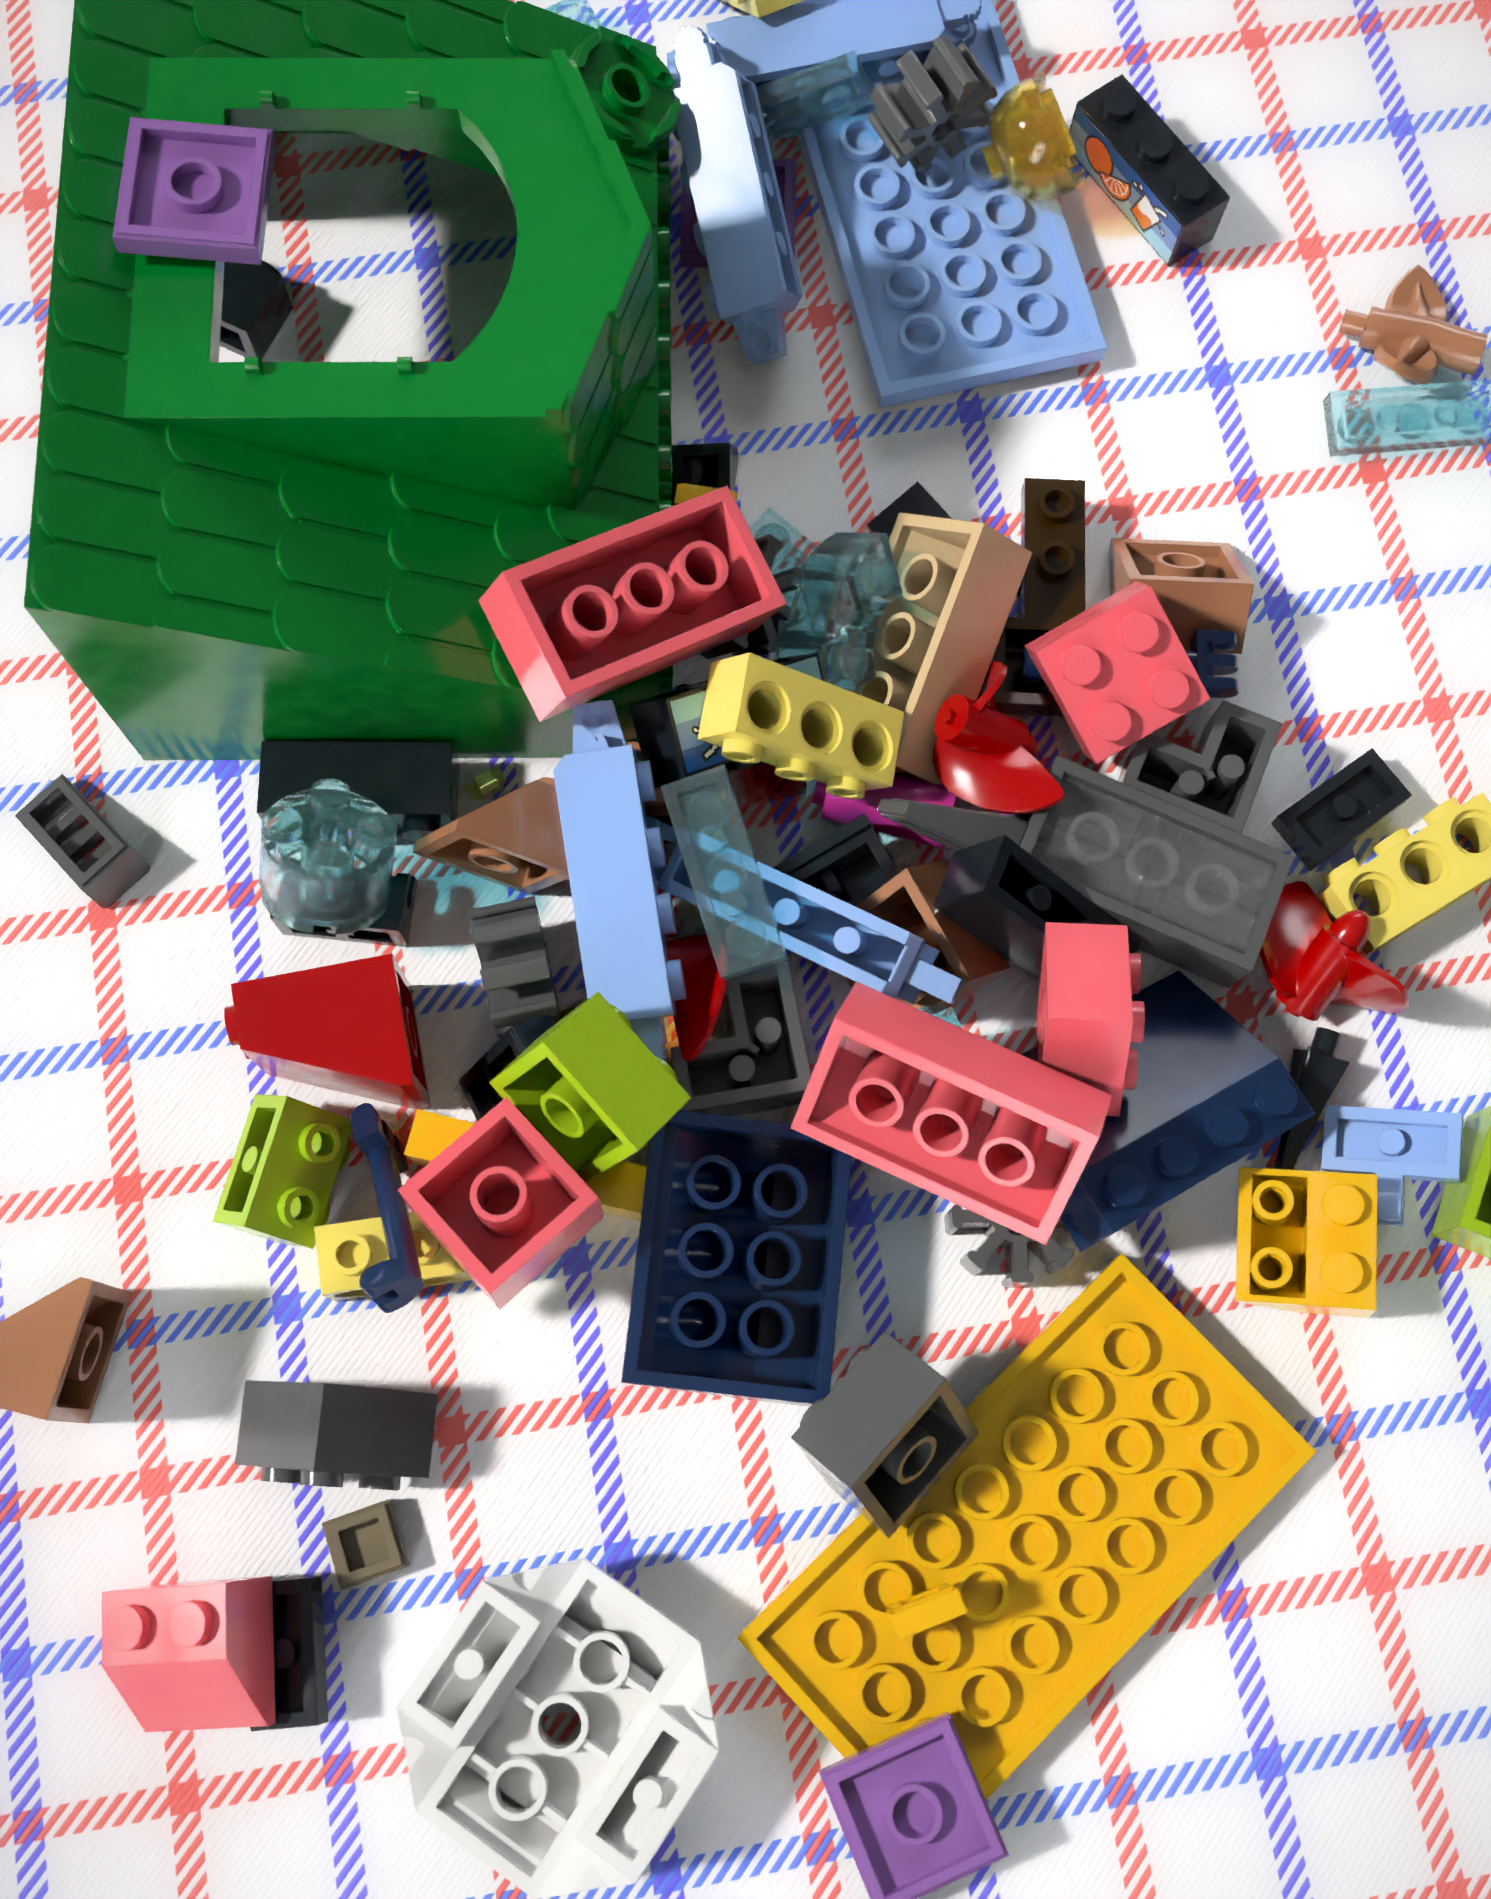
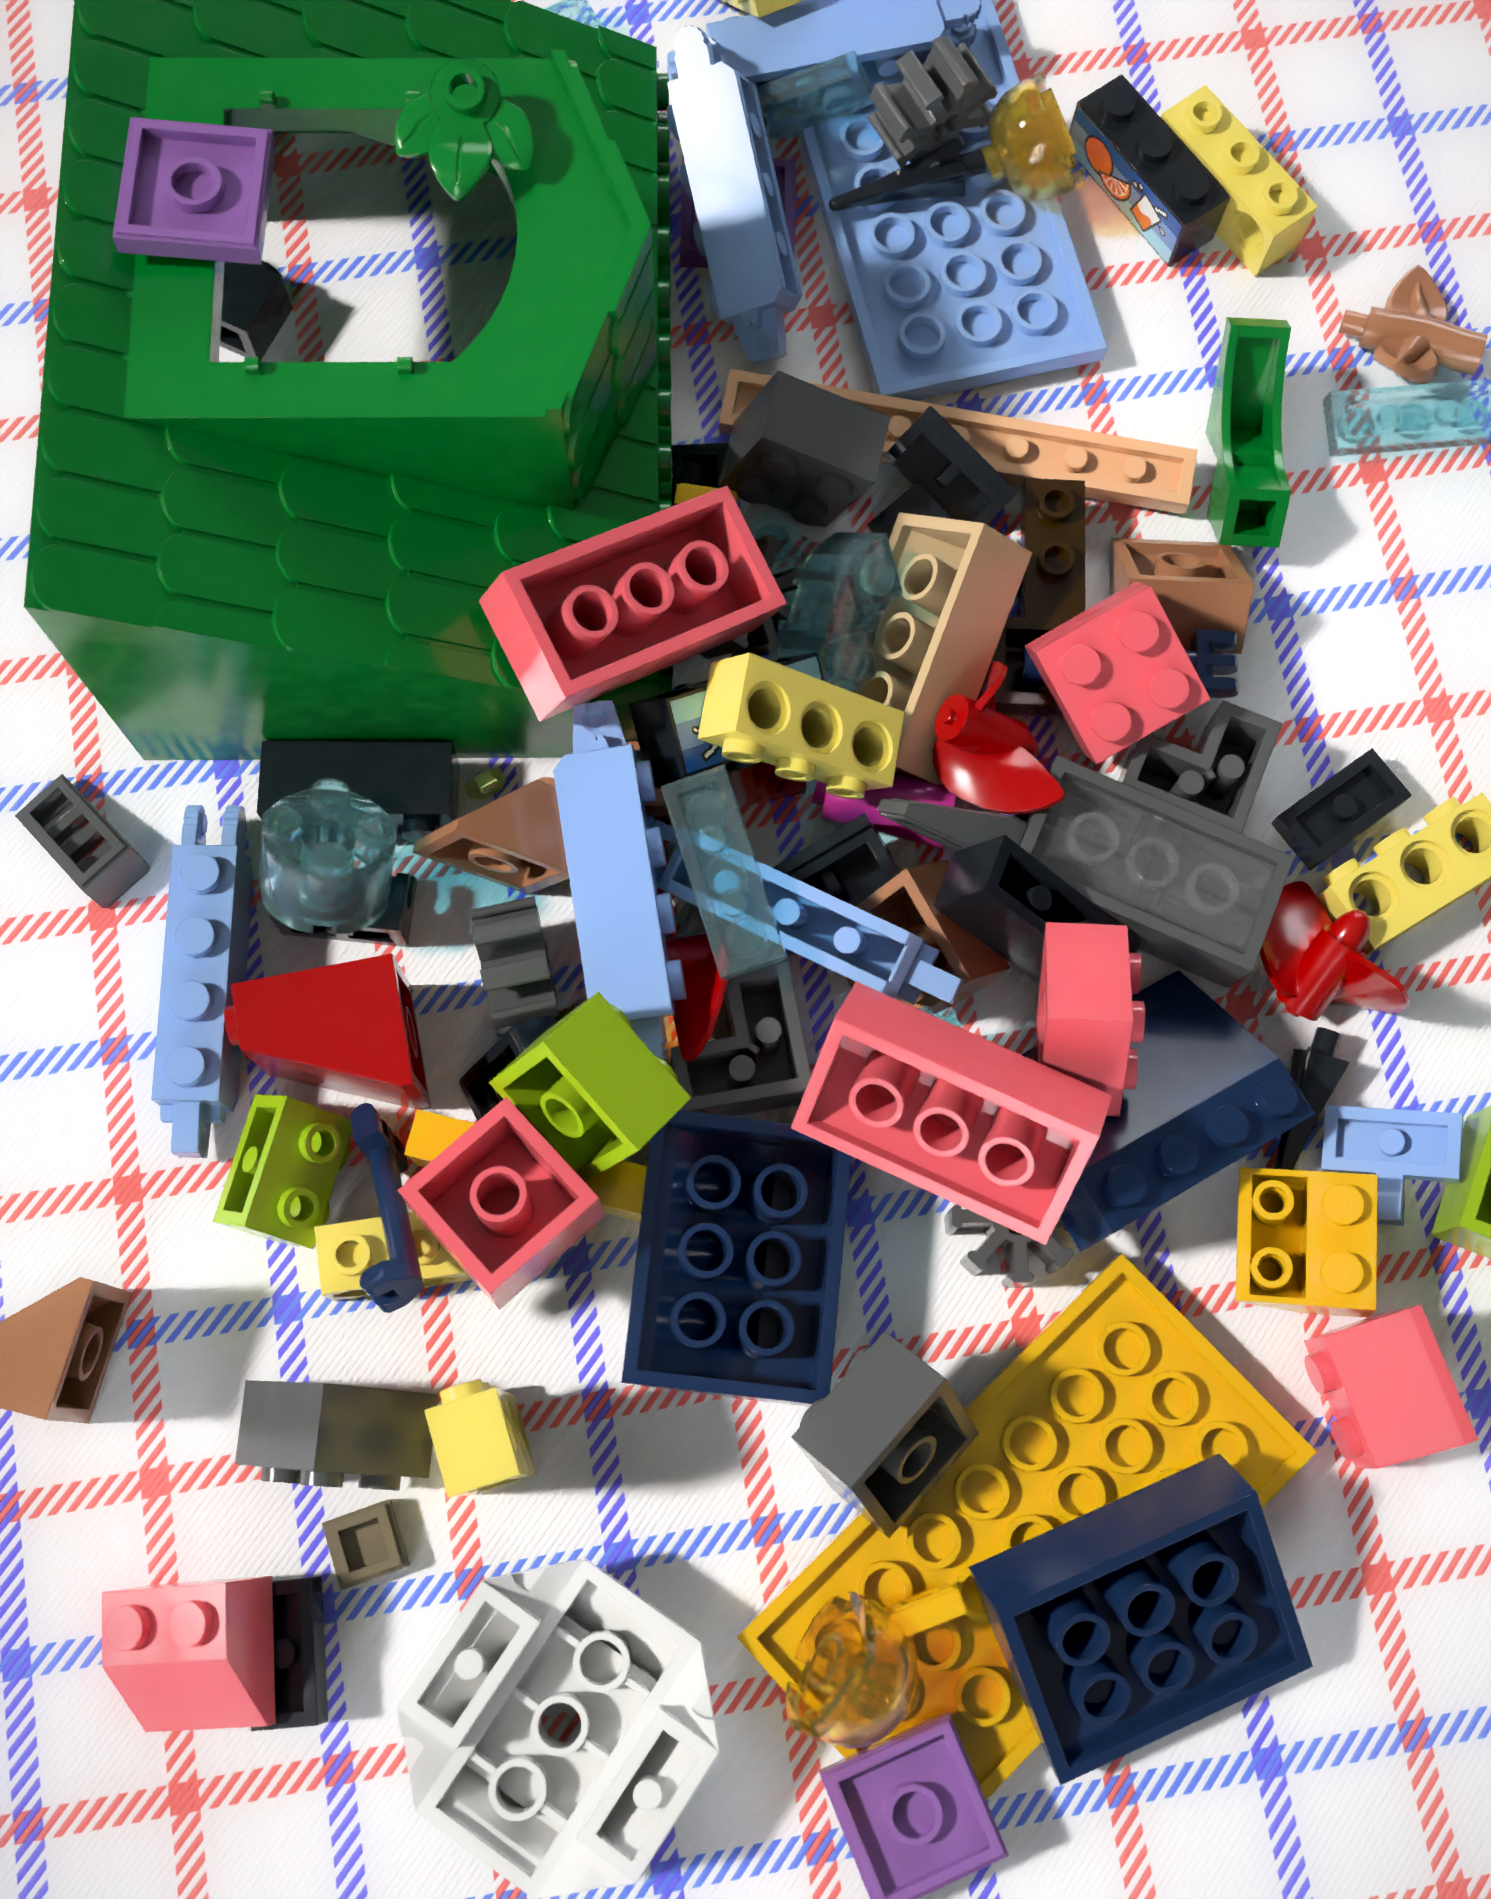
(201, 959): none -> light blue hinge
(464, 134): none -> green plate
(479, 1438): none -> light yellow brick
(625, 61): green tile -> none
(803, 450): none -> dark grey brick
(854, 1676): none -> clear yellow cylinder
(932, 176): none -> black piece
(950, 469): none -> black hinge
(1018, 449): none -> light nougat plate
(1143, 1616): none -> dark blue slope
(1246, 434): none -> green arch
(1266, 205): none -> light yellow brick
(1388, 1389): none -> coral slope

